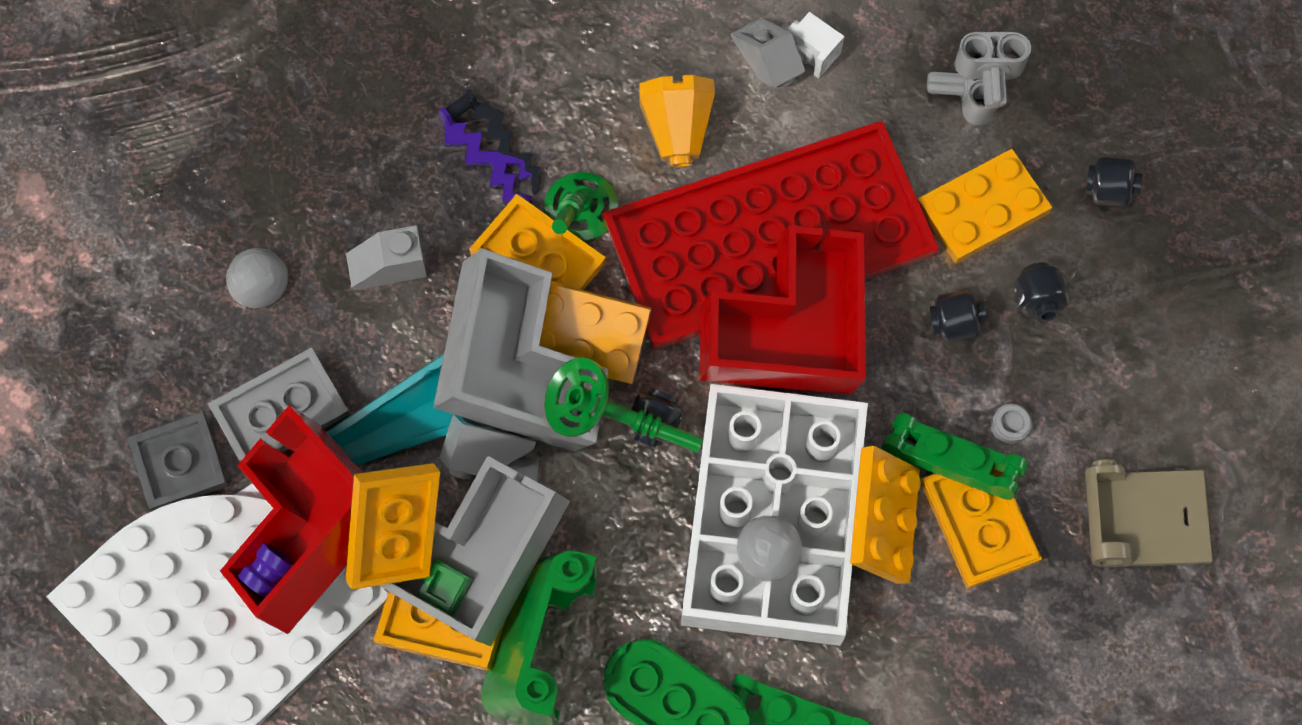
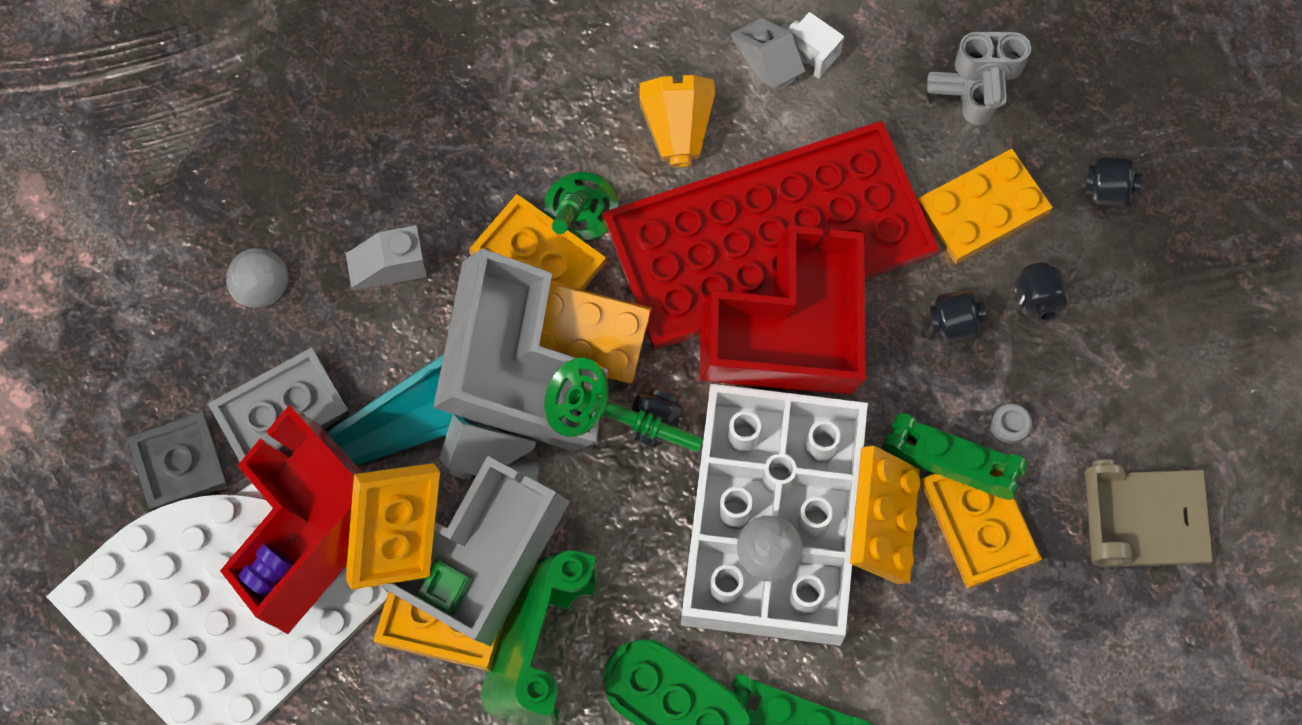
(498, 160): piece -> none

